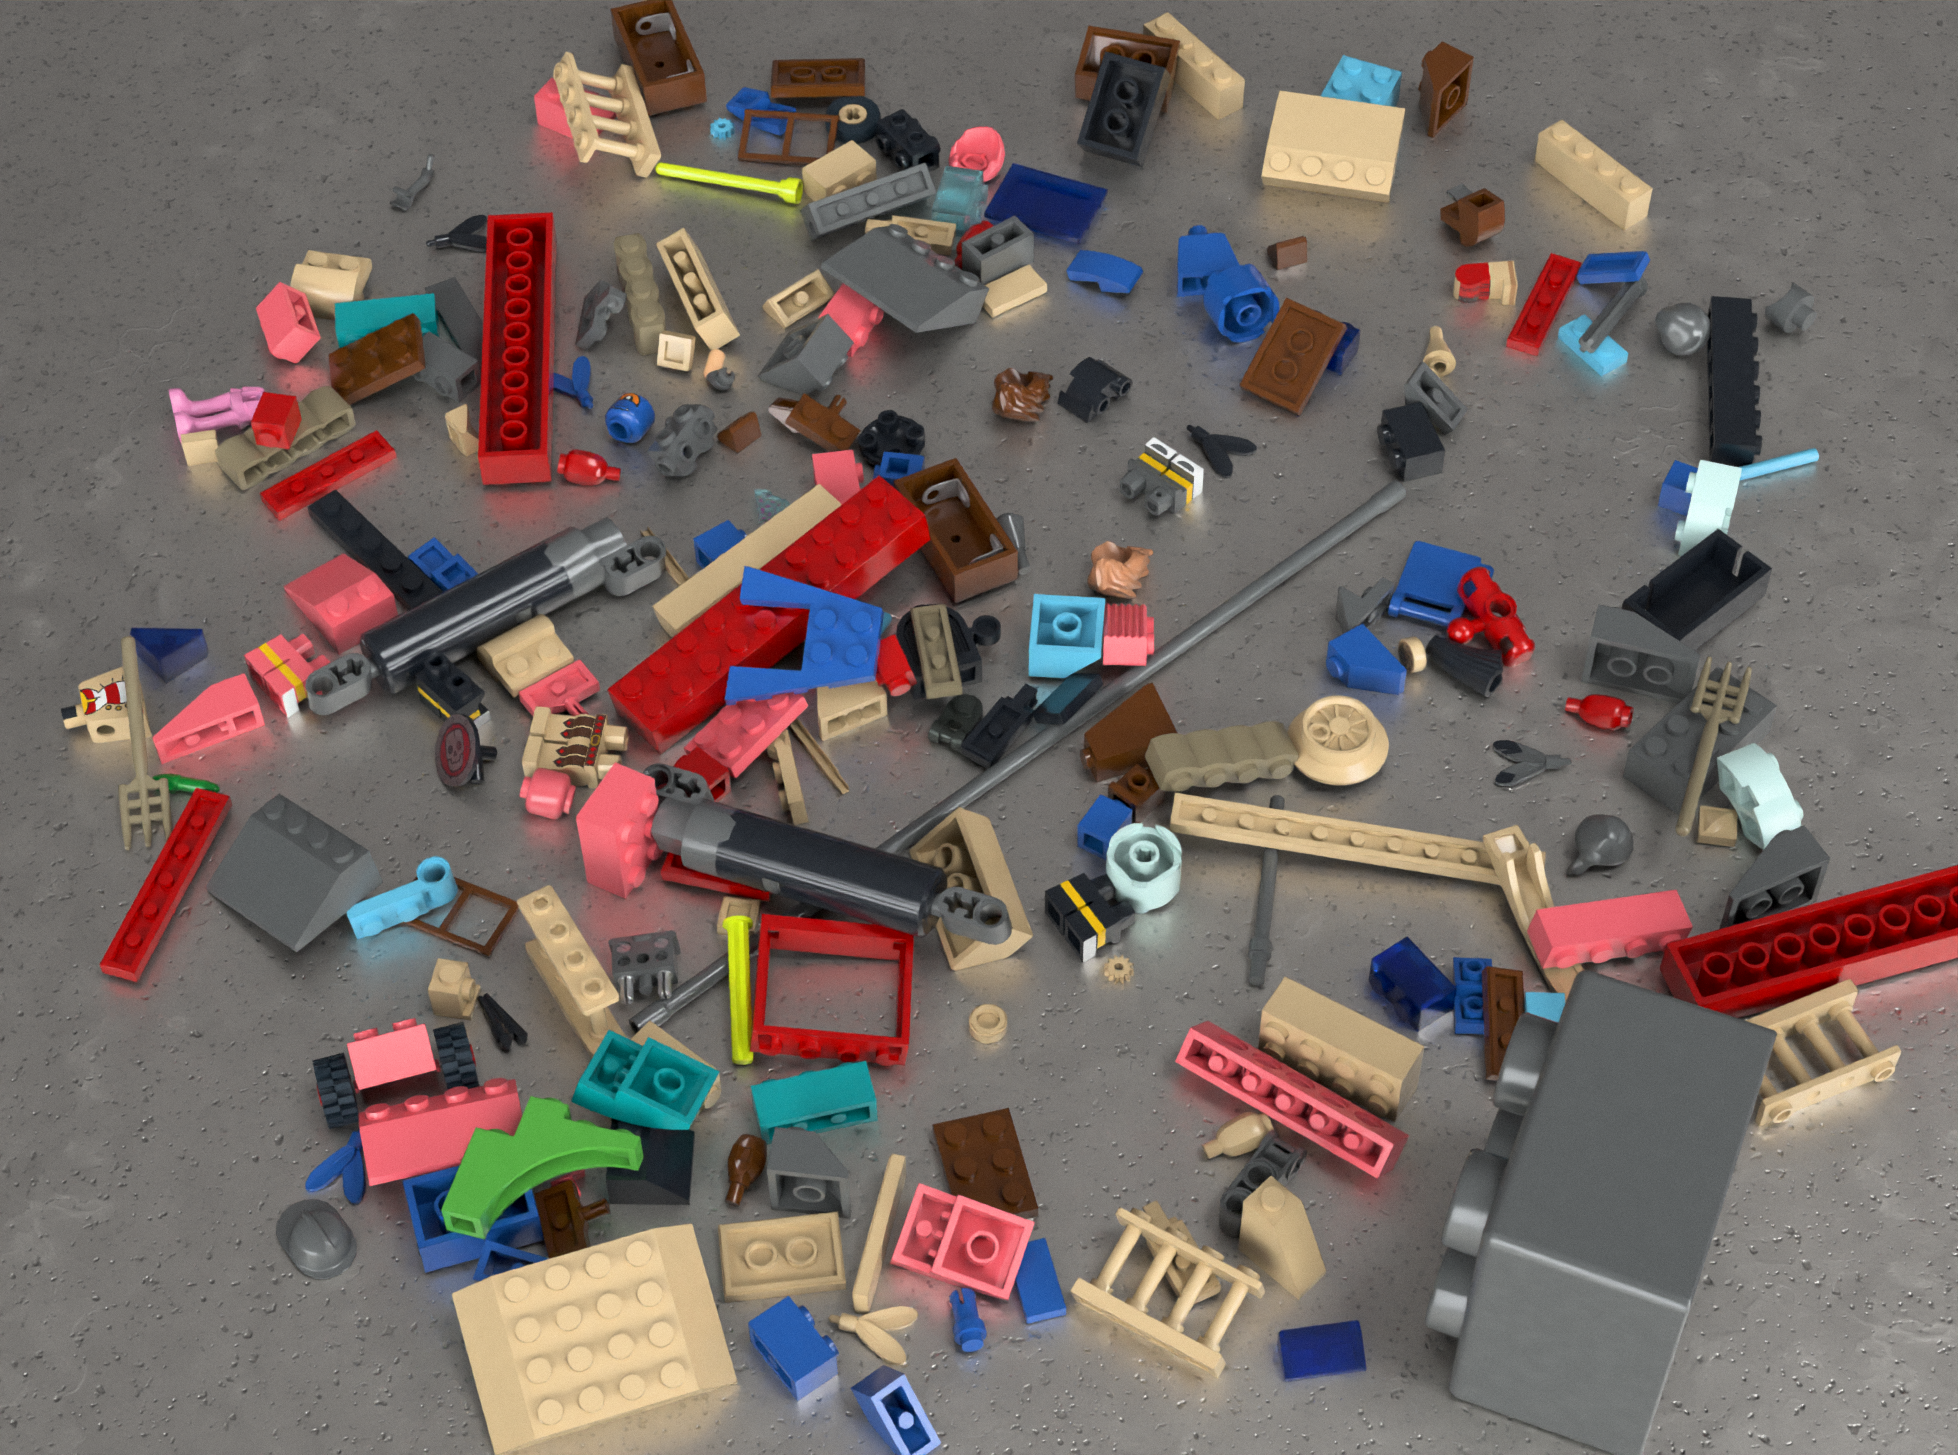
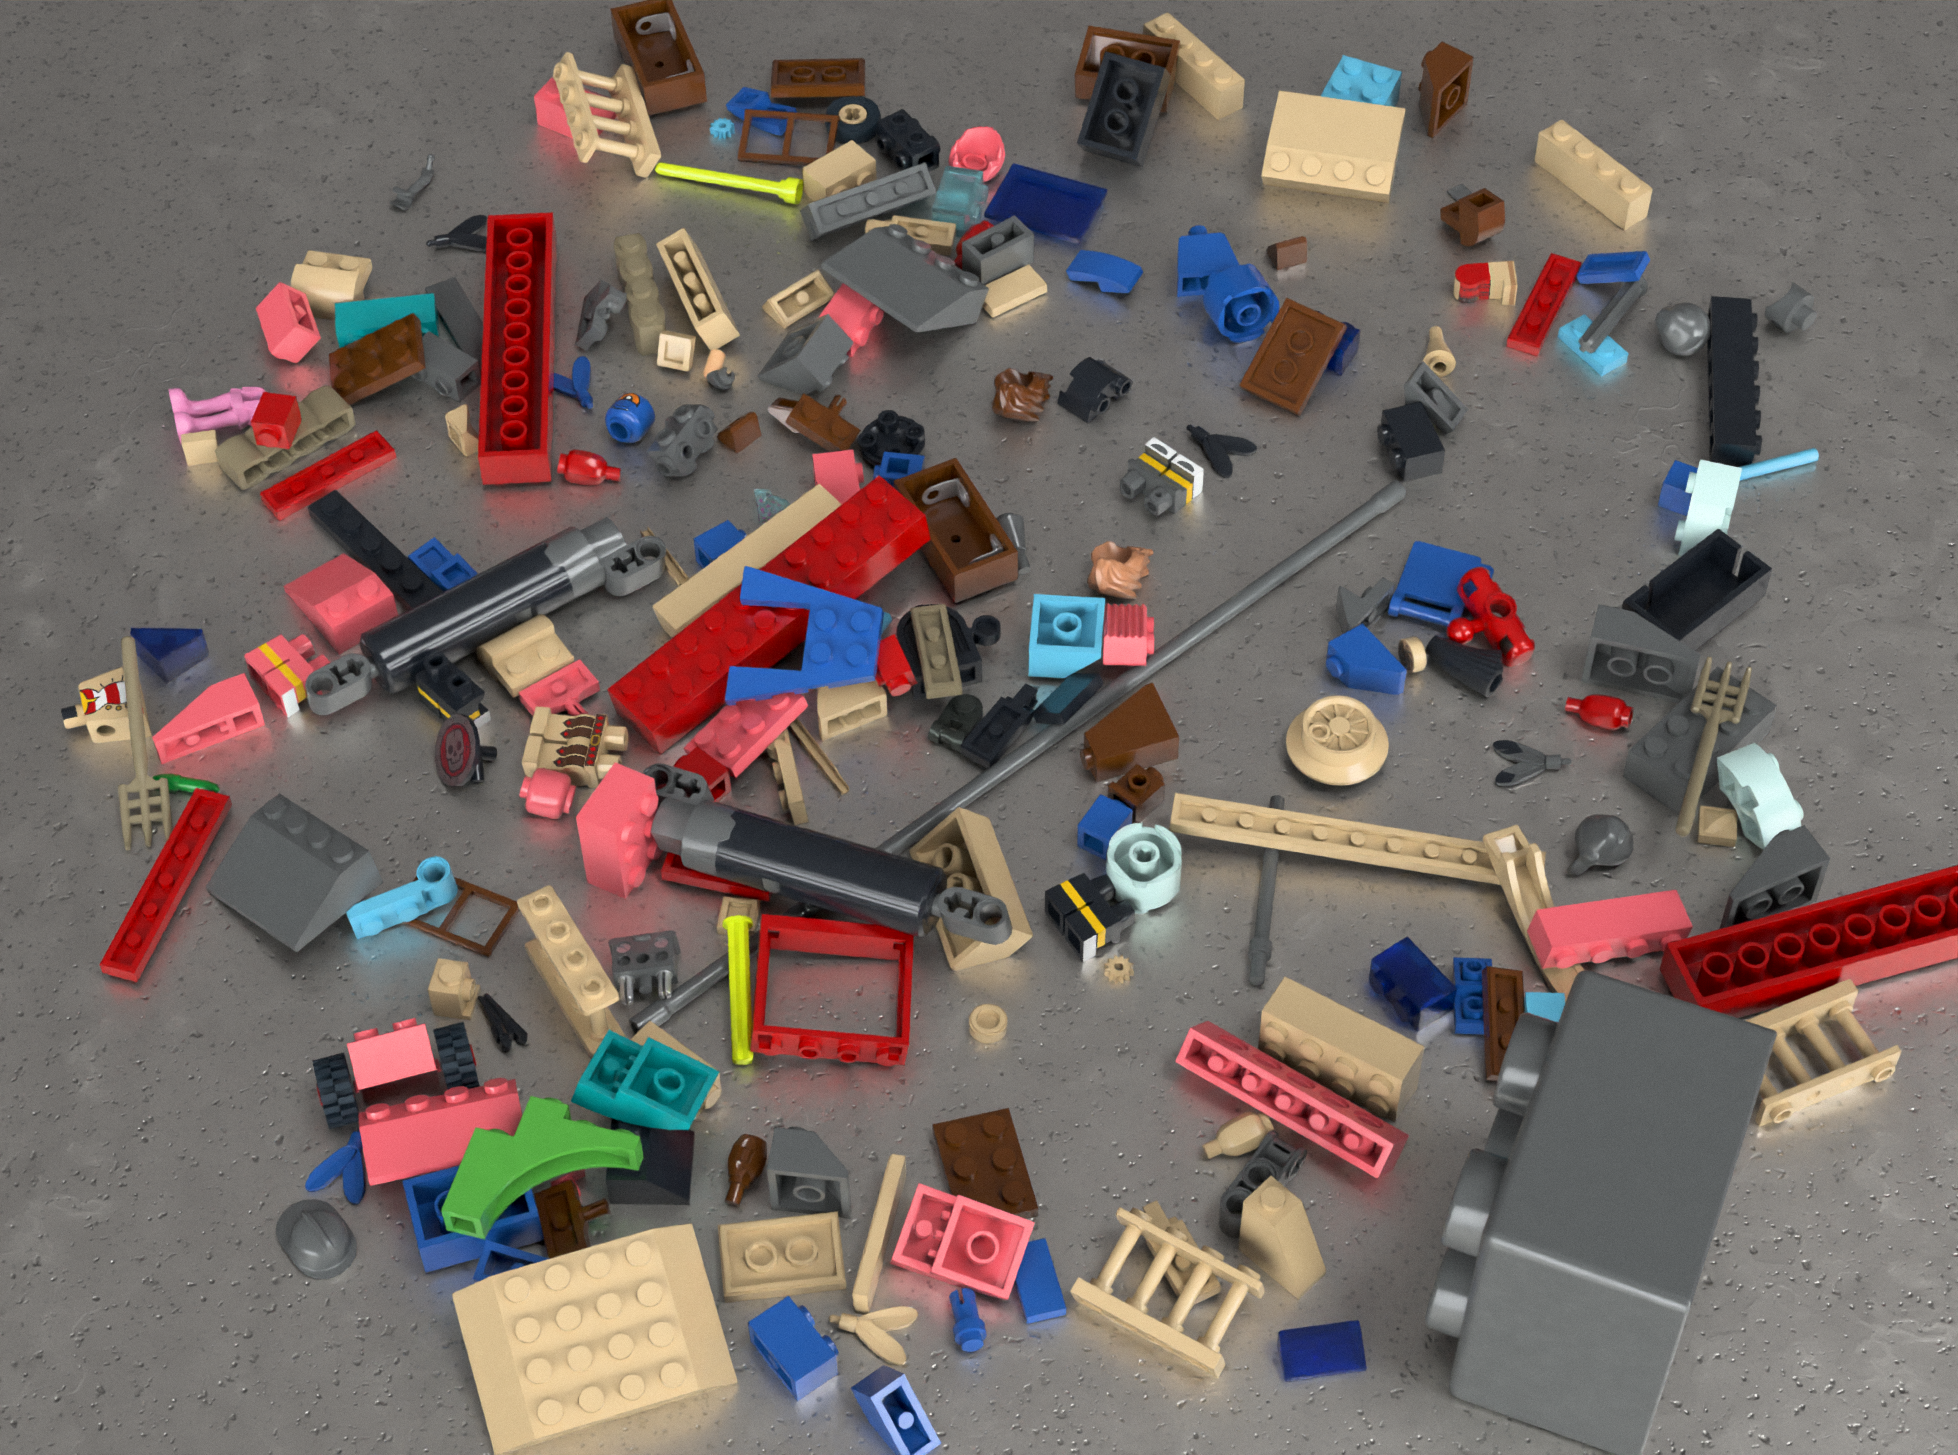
(816, 1100): teal brick -> none
(1220, 756): dark tan brick -> none

